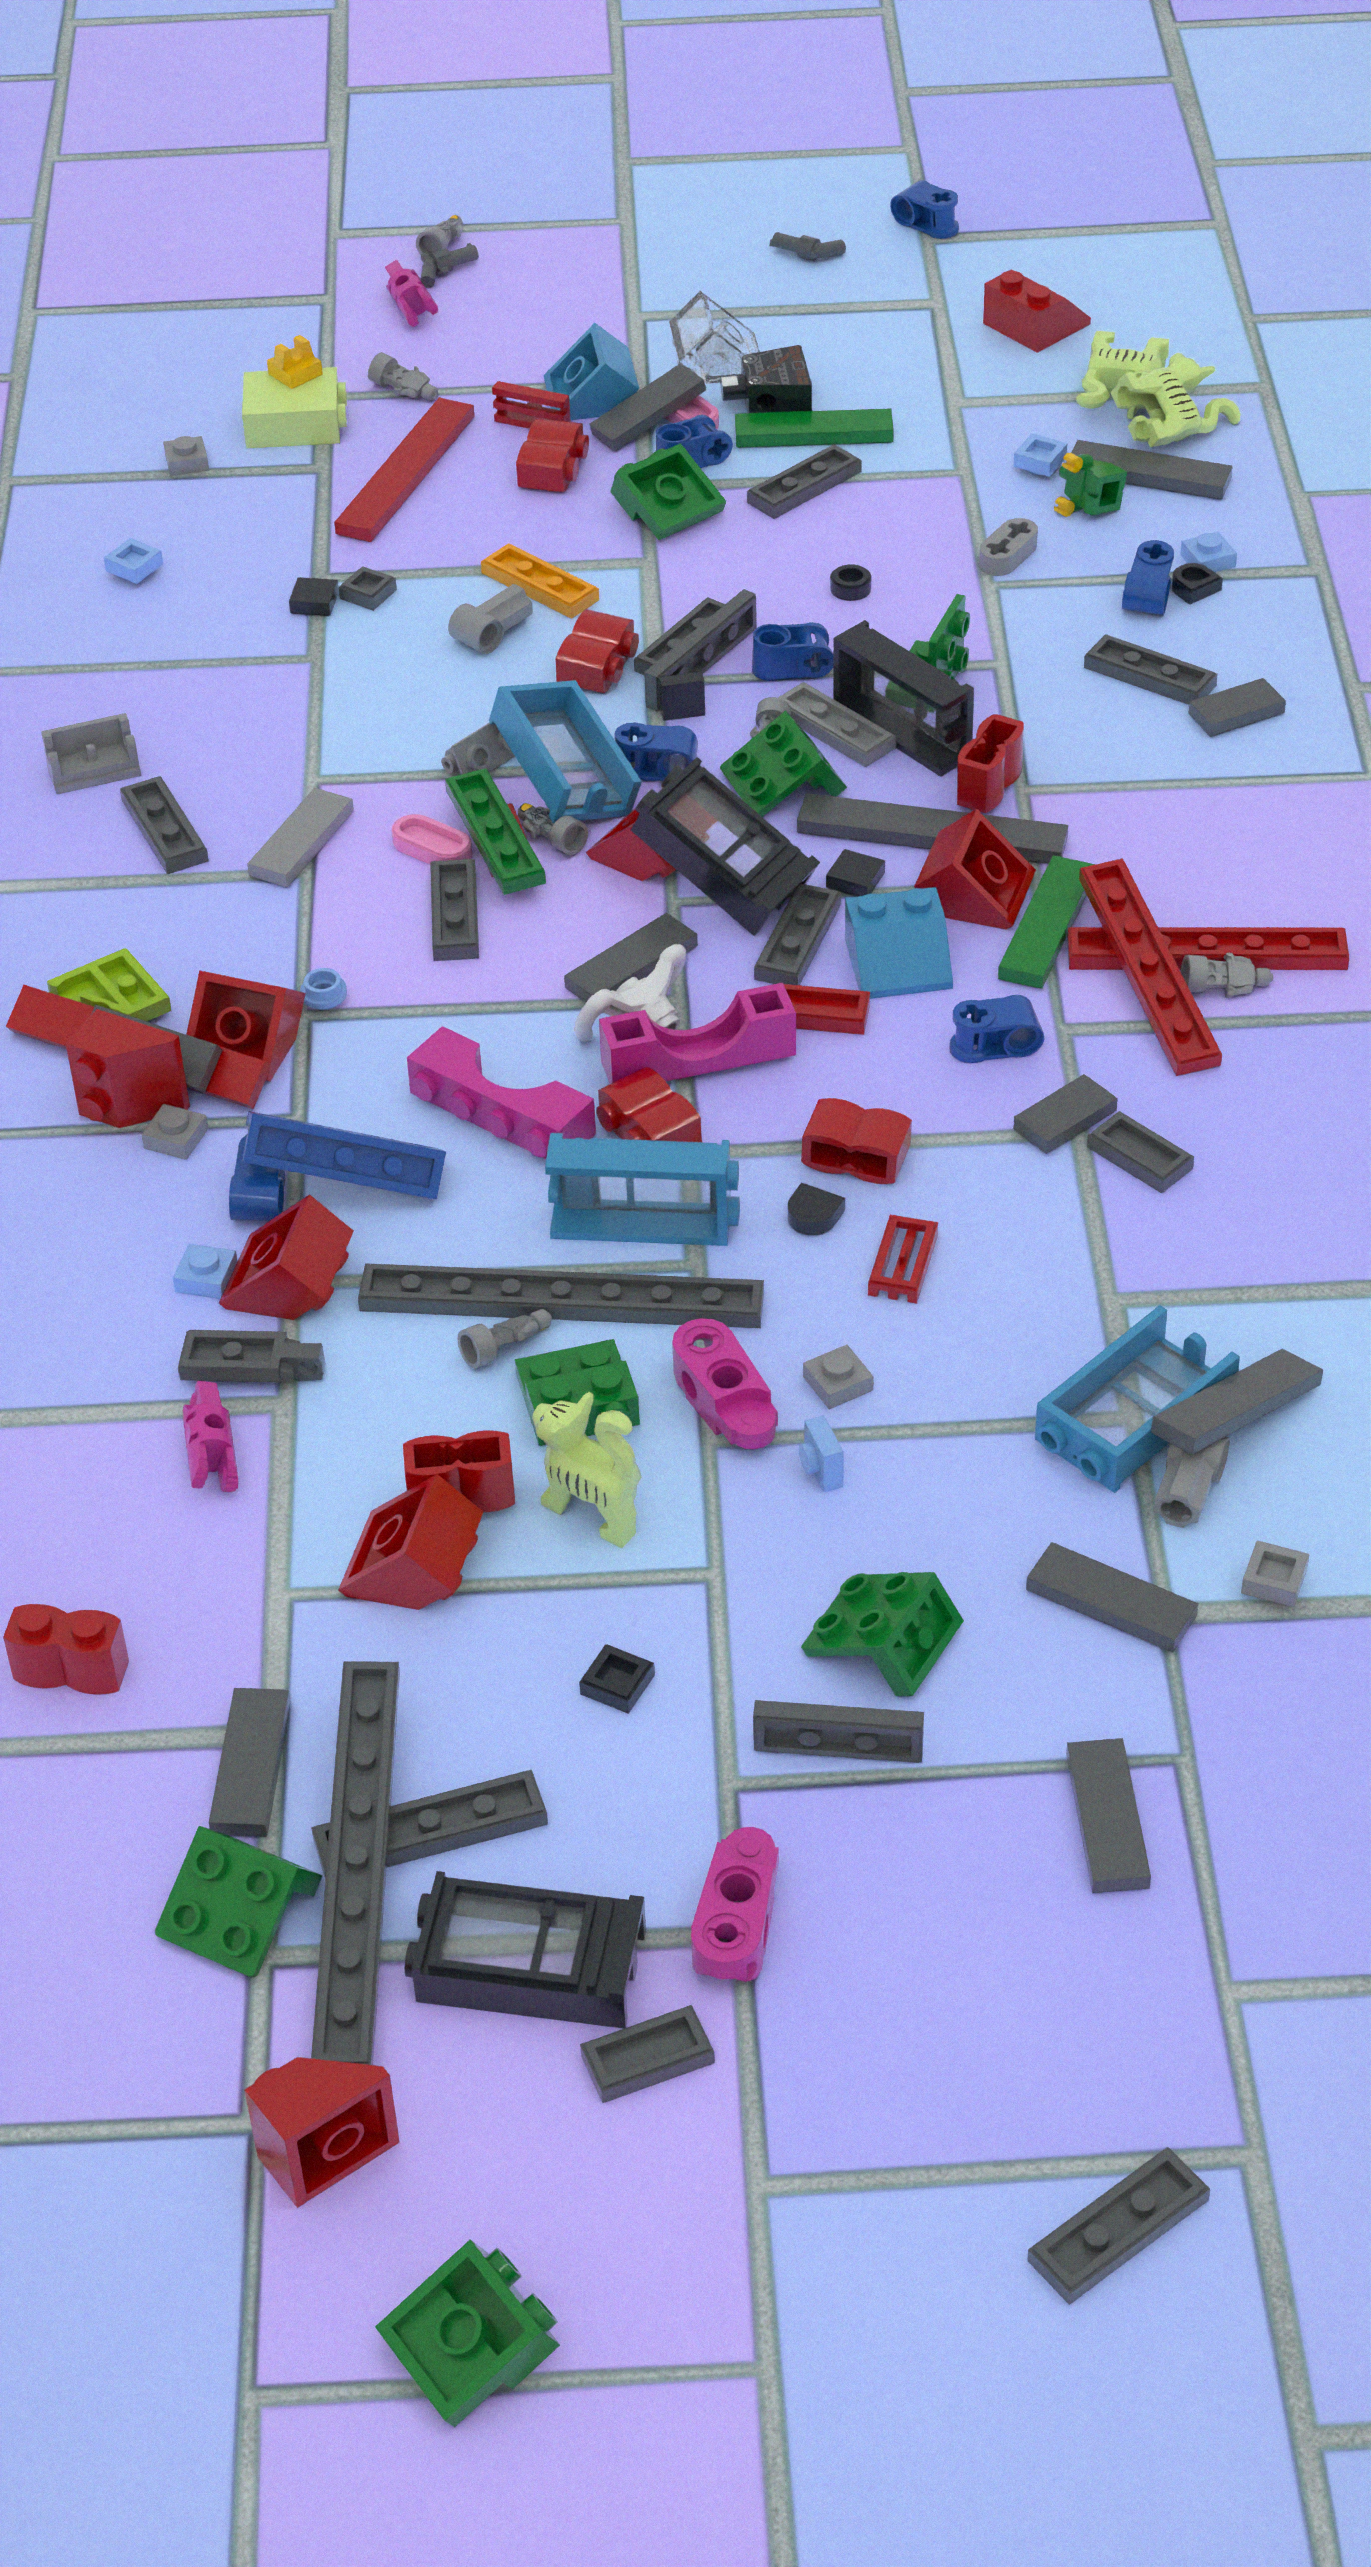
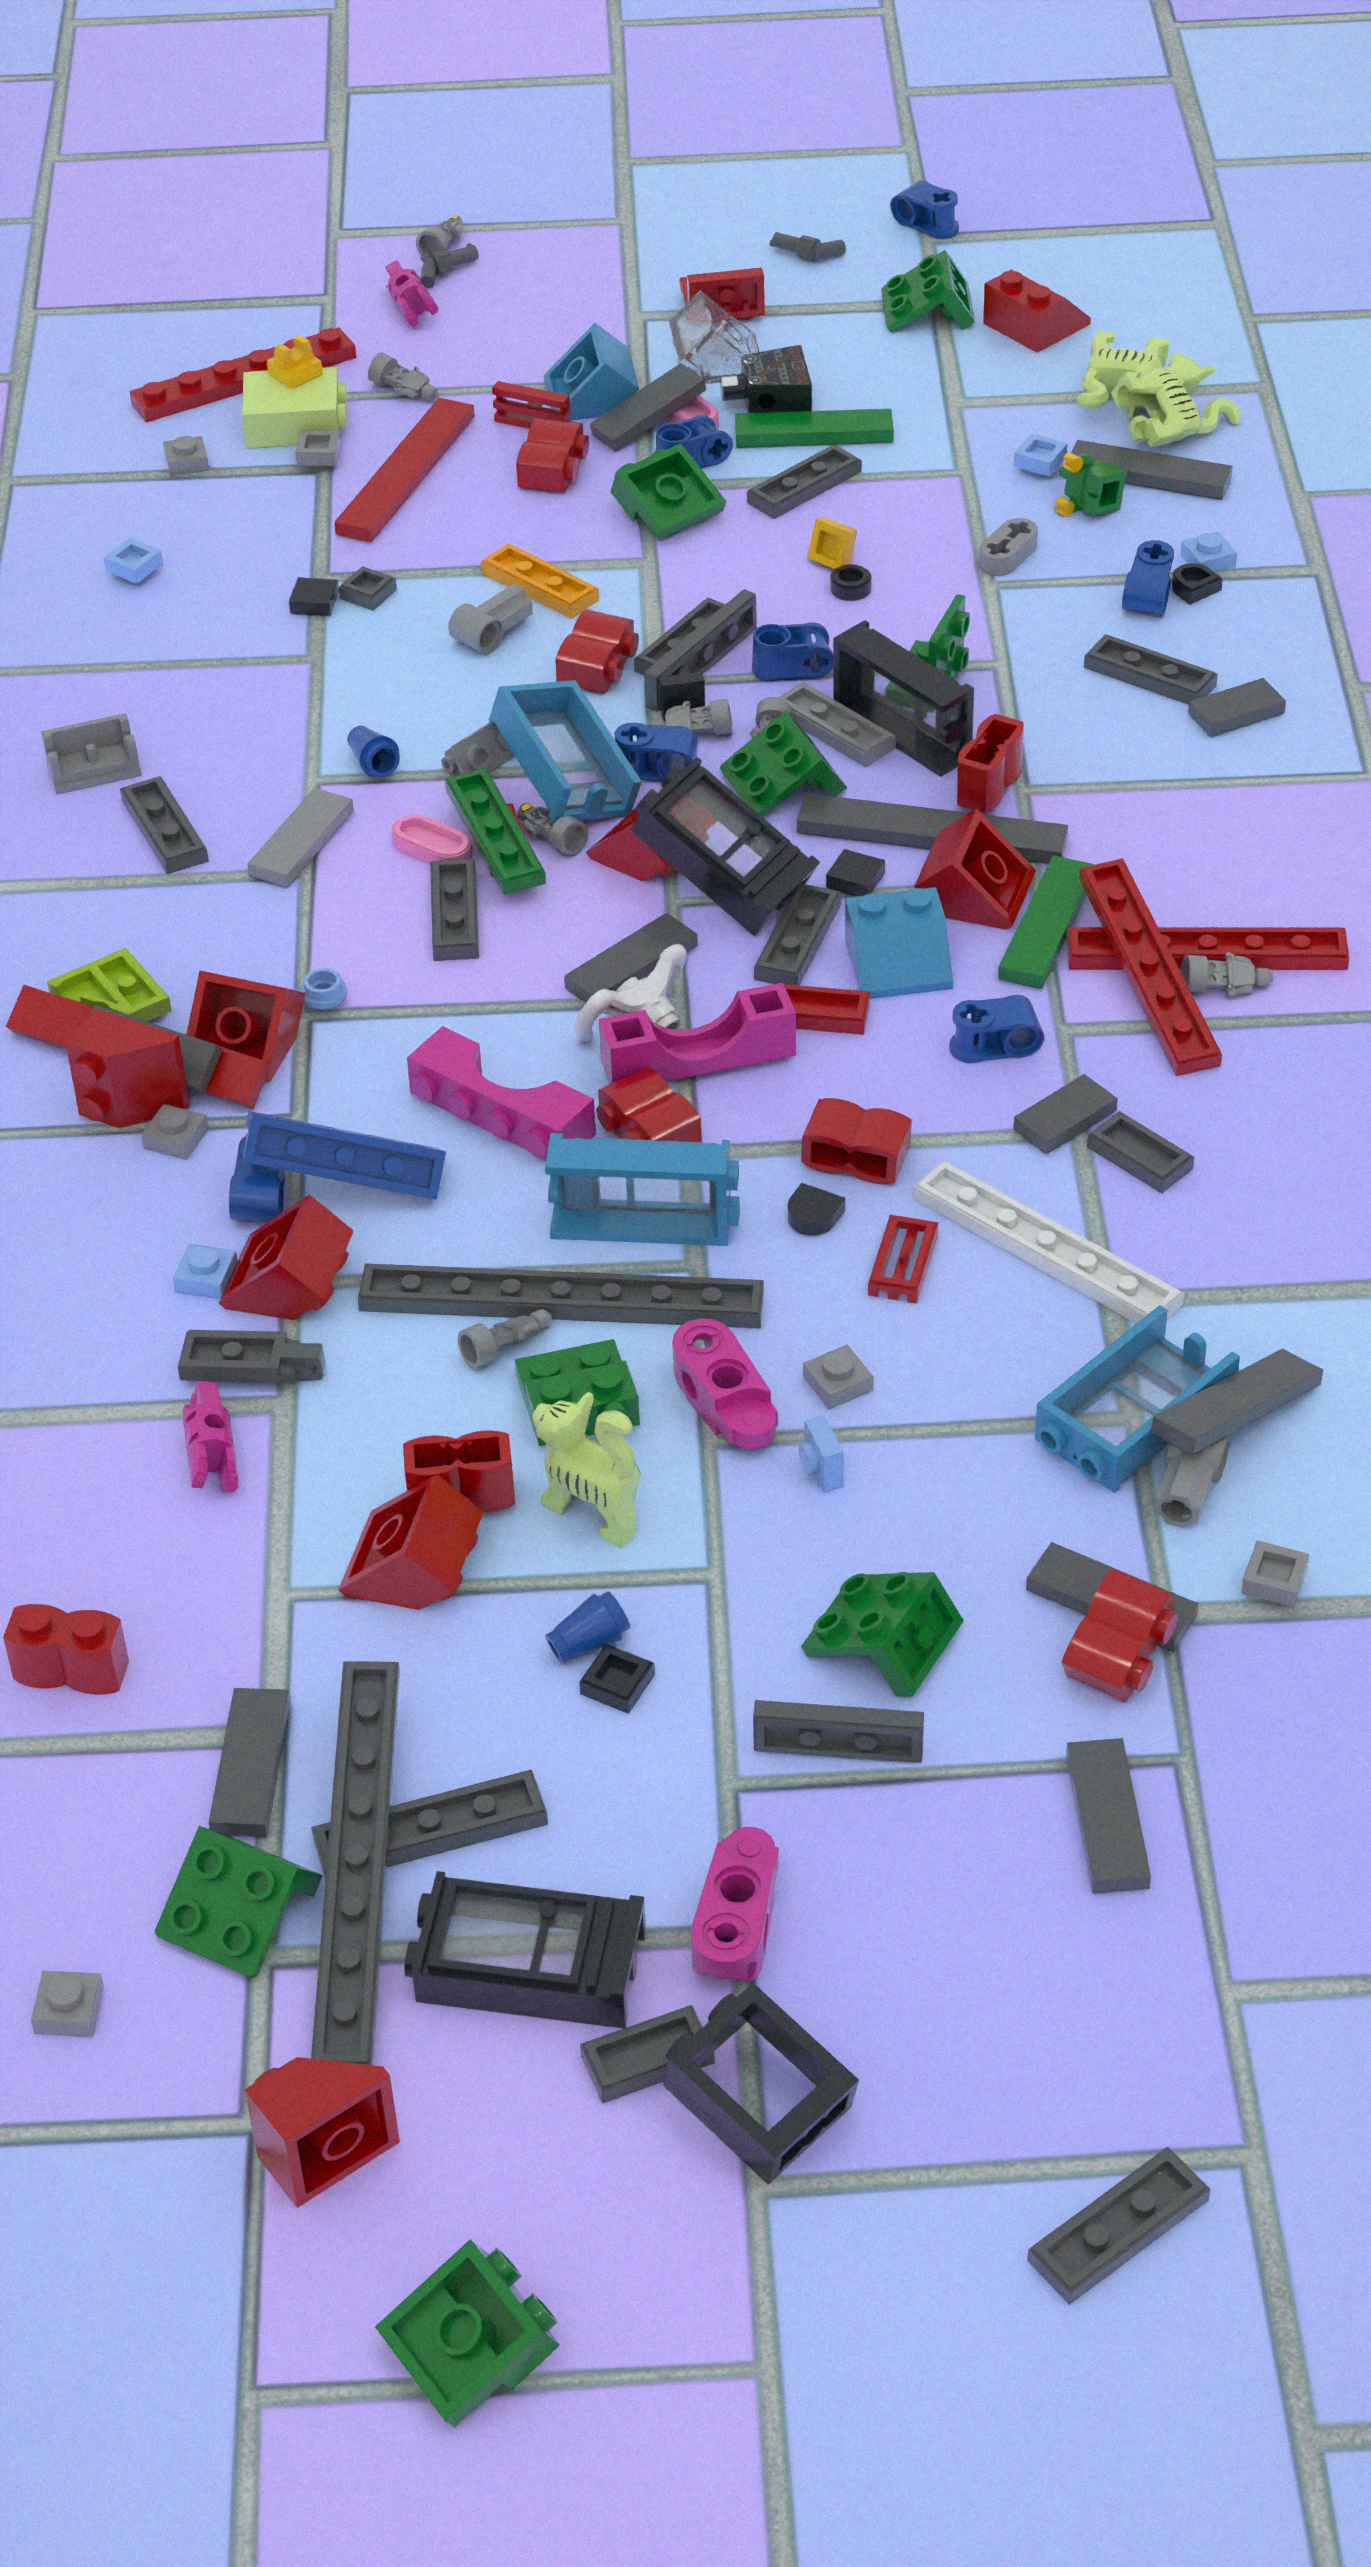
(67, 2003): none -> light grey plate
(226, 377): none -> red plate
(318, 448): none -> light grey plate
(374, 752): none -> blue cone
(588, 1627): none -> blue cone
(712, 718): none -> light grey piece
(734, 290): none -> red bracket
(762, 2150): none -> black window
(832, 543): none -> yellow tile
(924, 287): none -> green bracket
(1045, 1244): none -> white tile
(1119, 1635): none -> red brick

